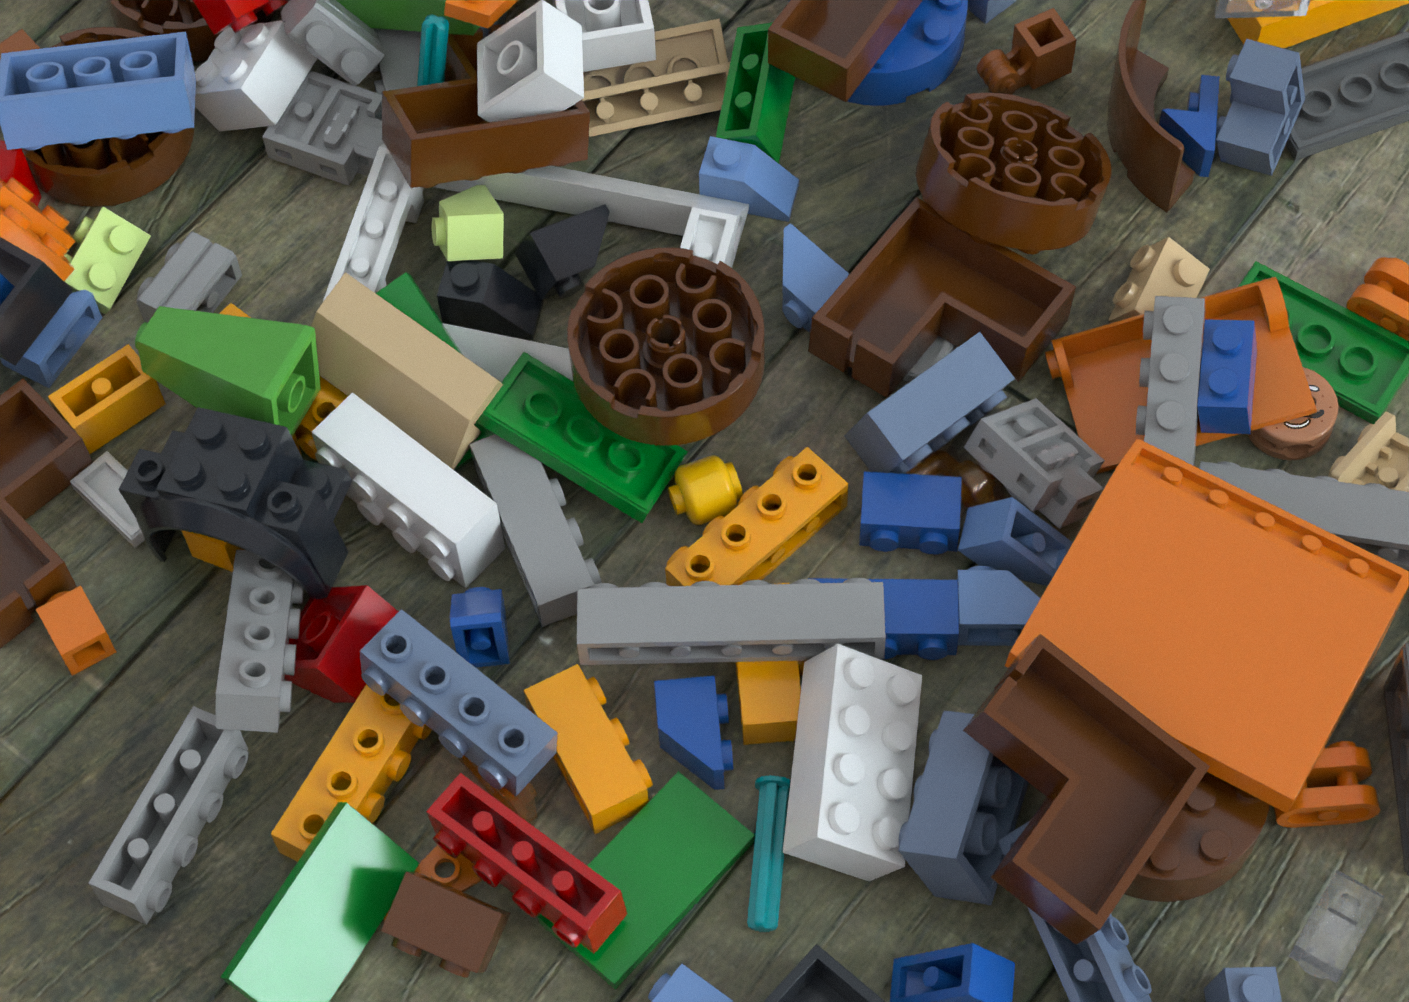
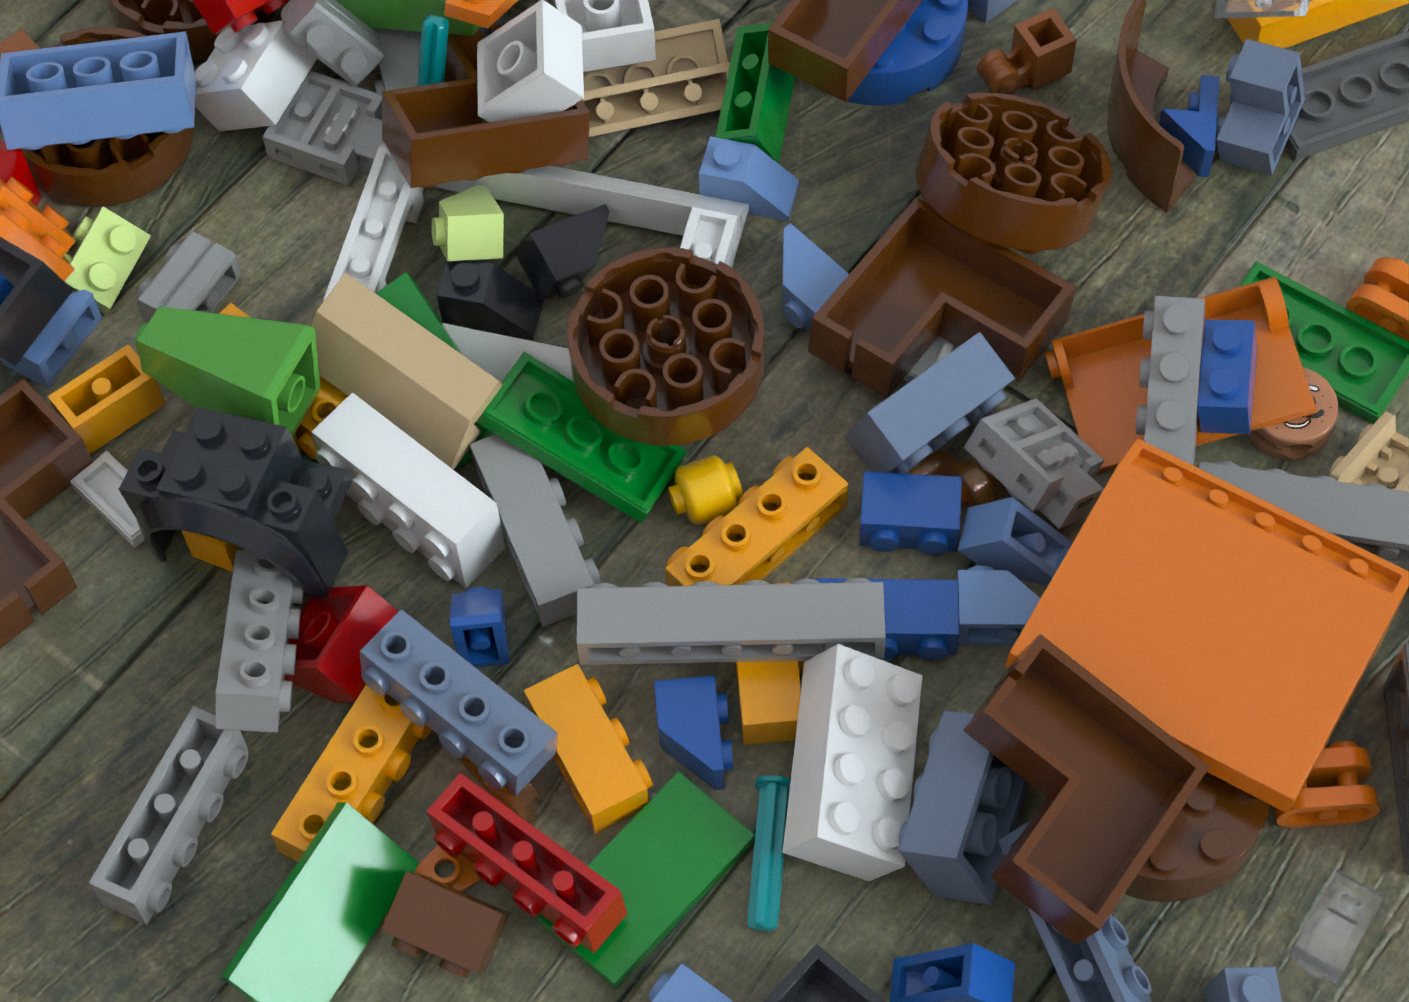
(75, 630): orange brick -> none
(1158, 271): tan bracket -> none

